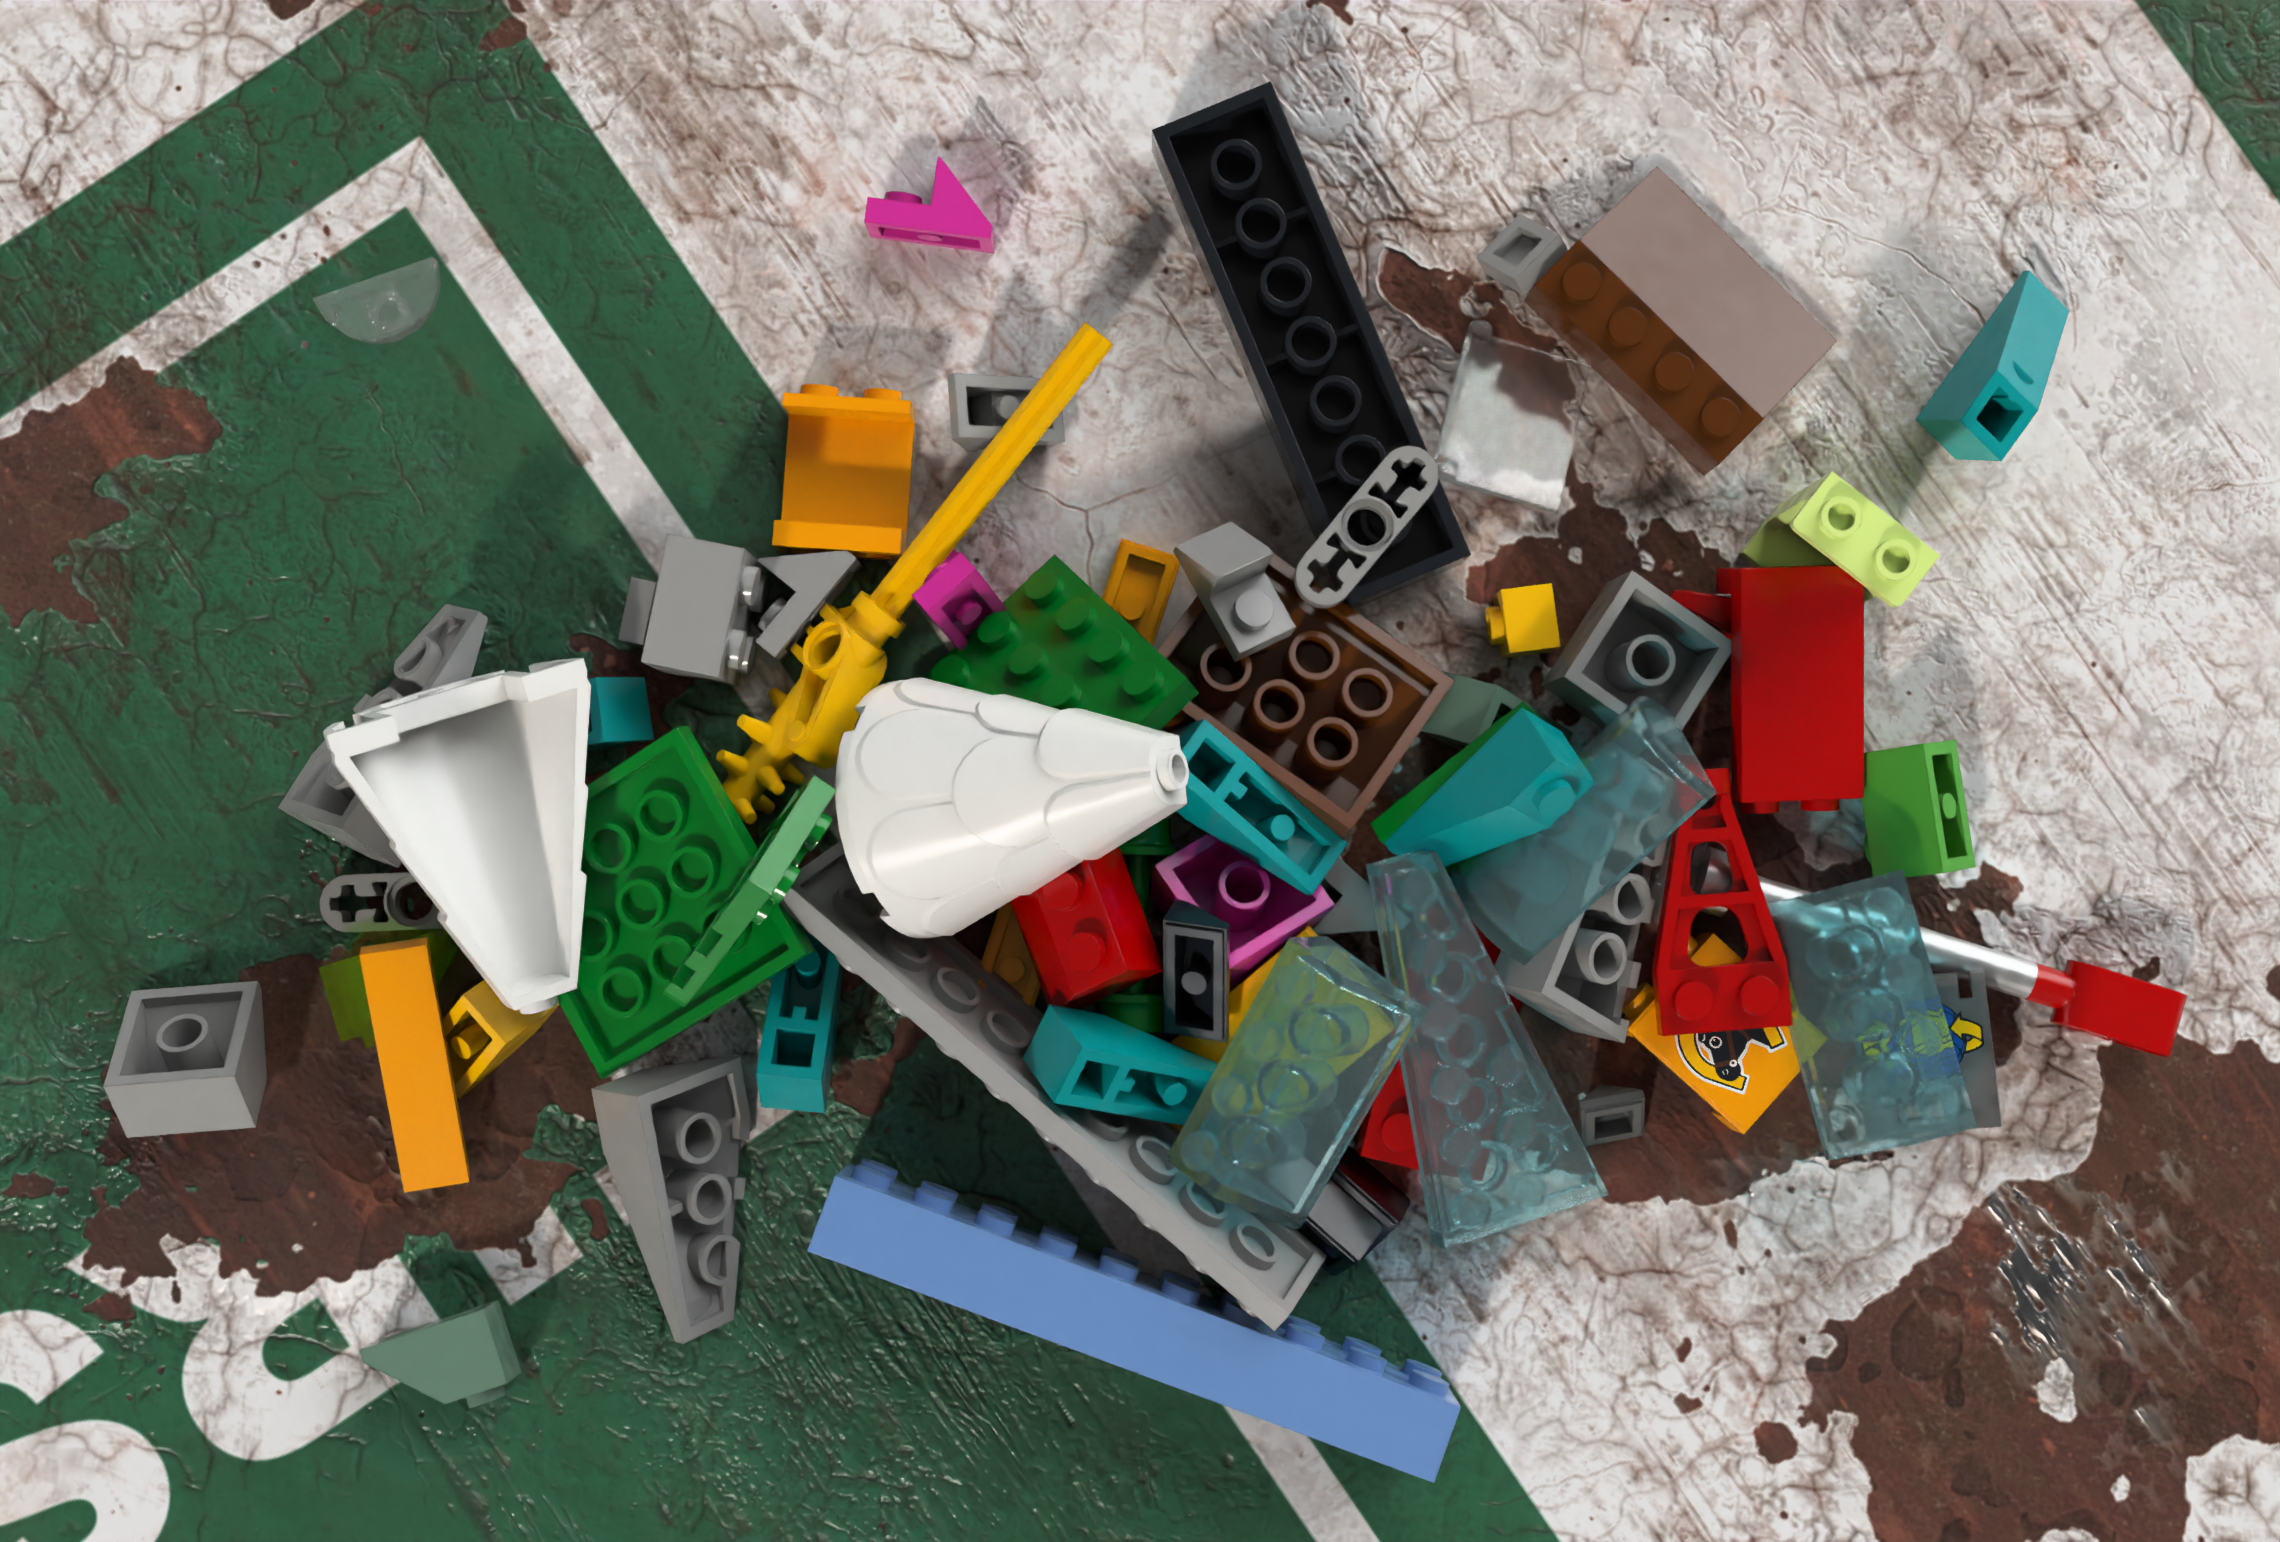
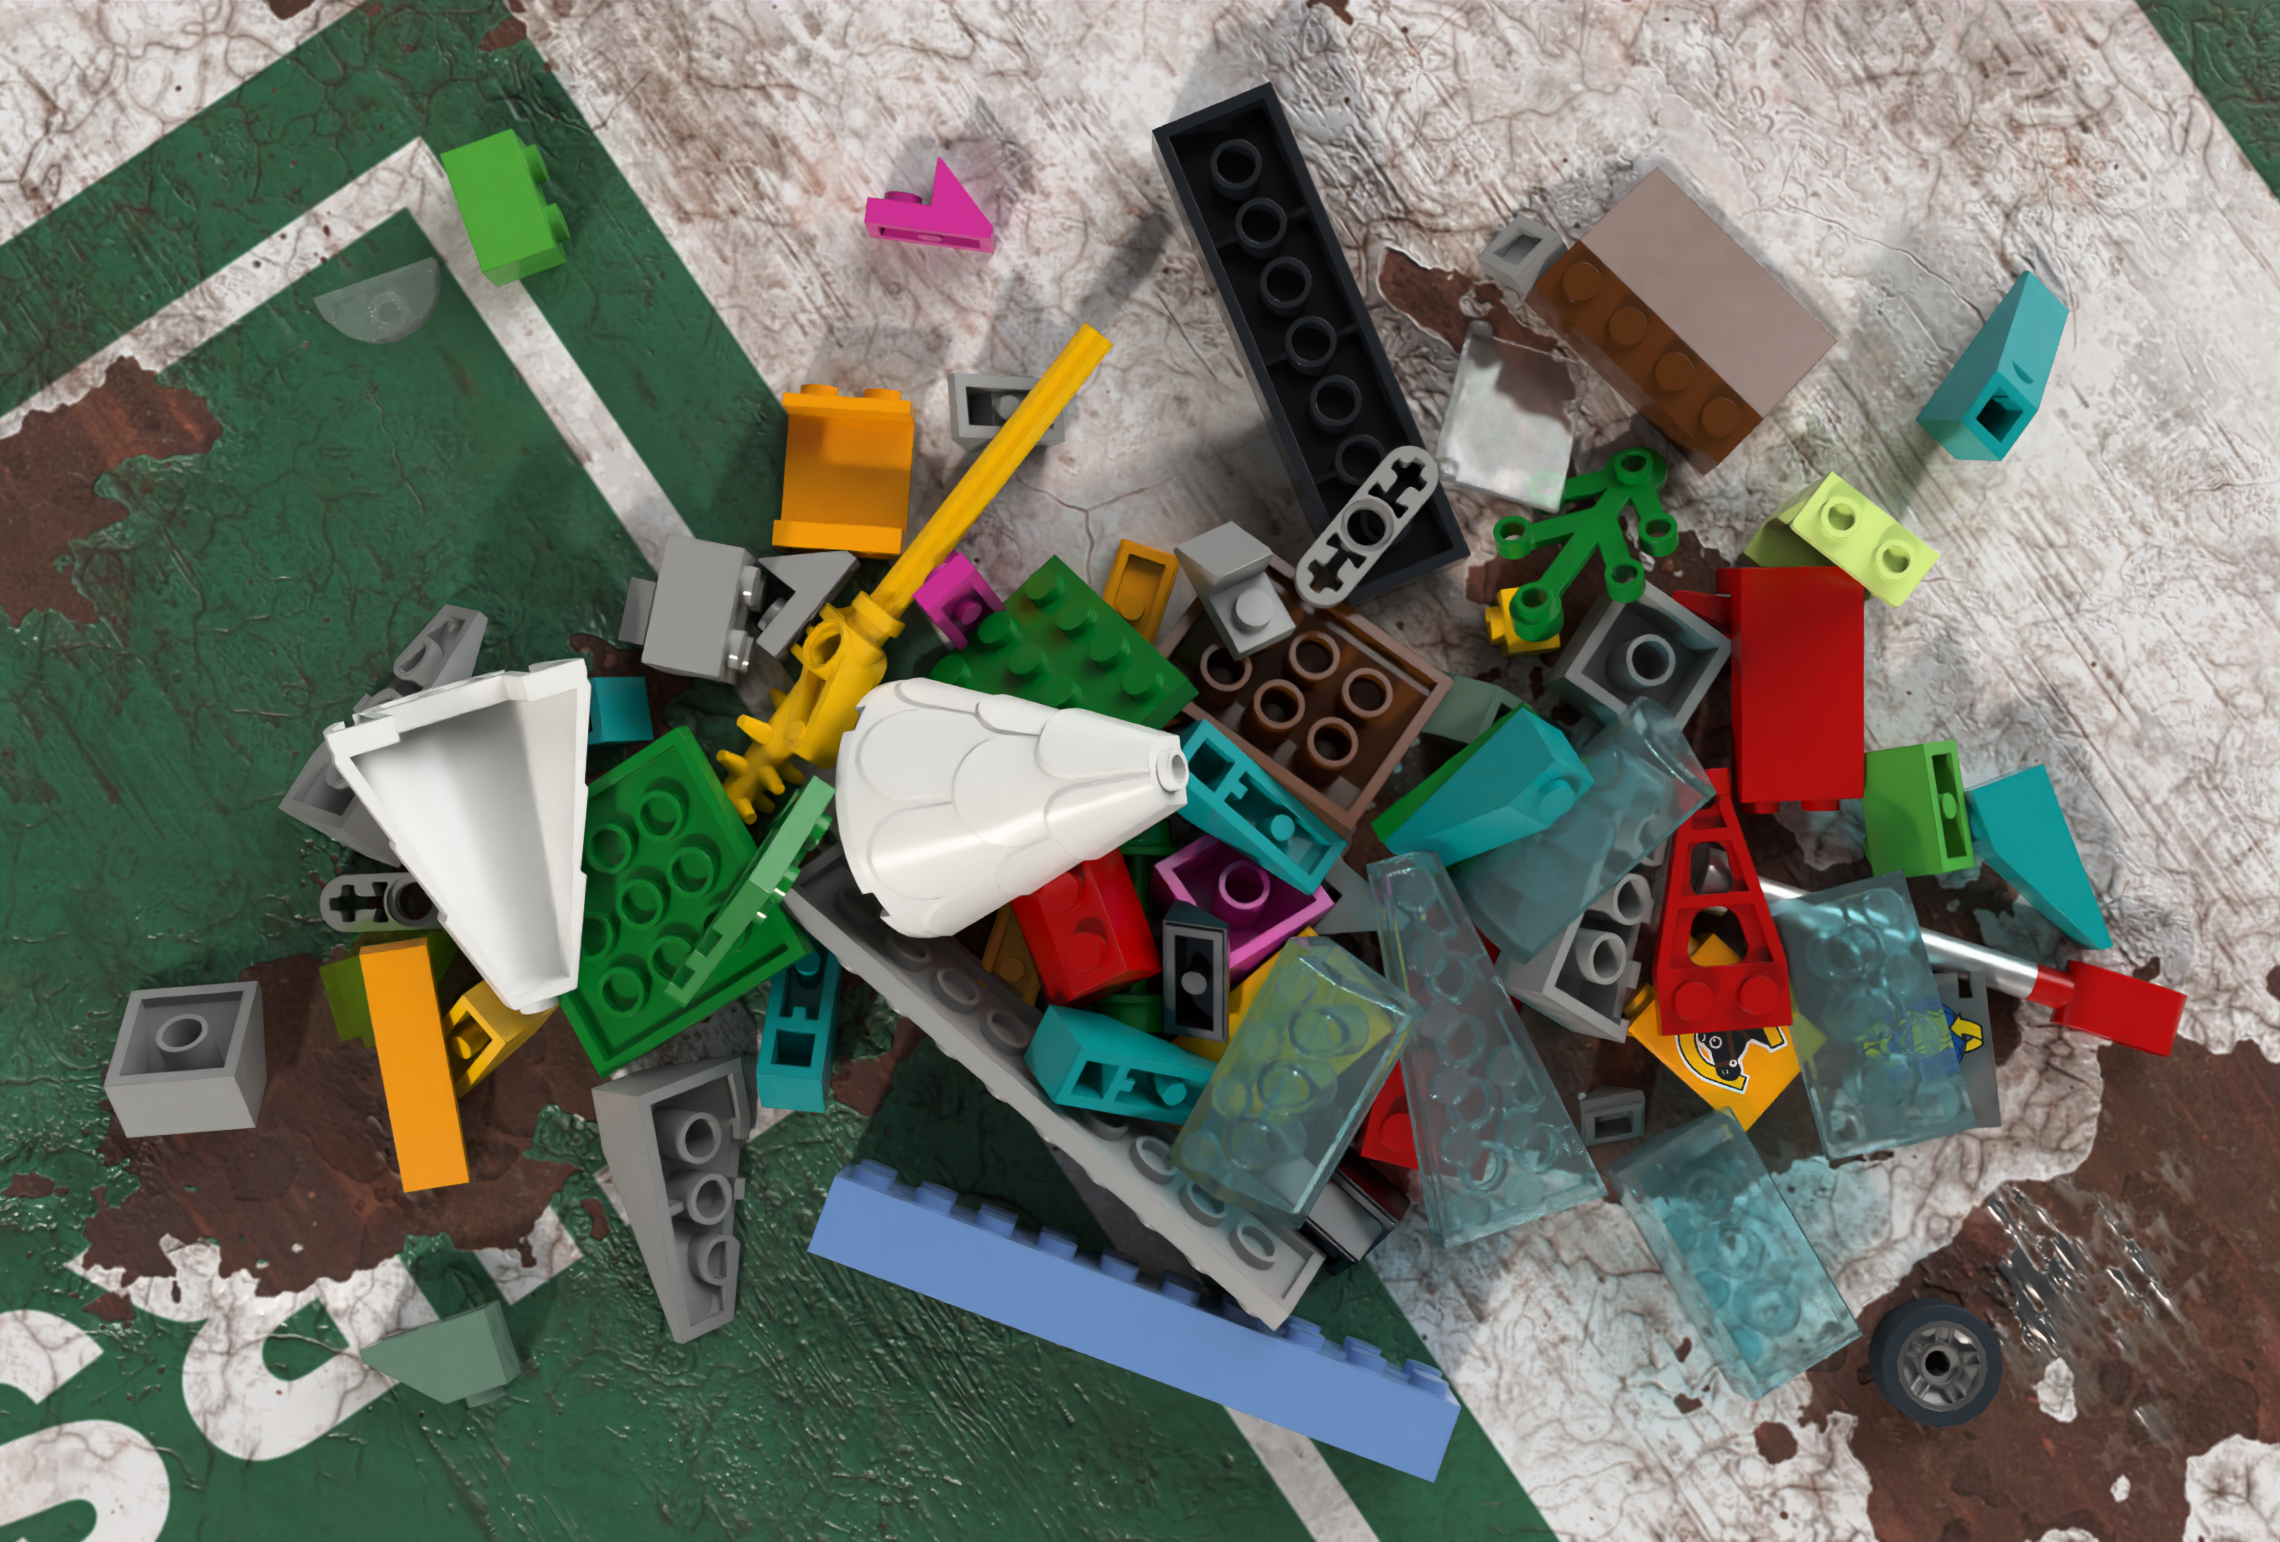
(505, 207): none -> bright green brick
(1628, 479): none -> green plant
(1733, 1252): none -> clear light blue slope
(1935, 1395): none -> wheel
(2028, 843): none -> teal slope

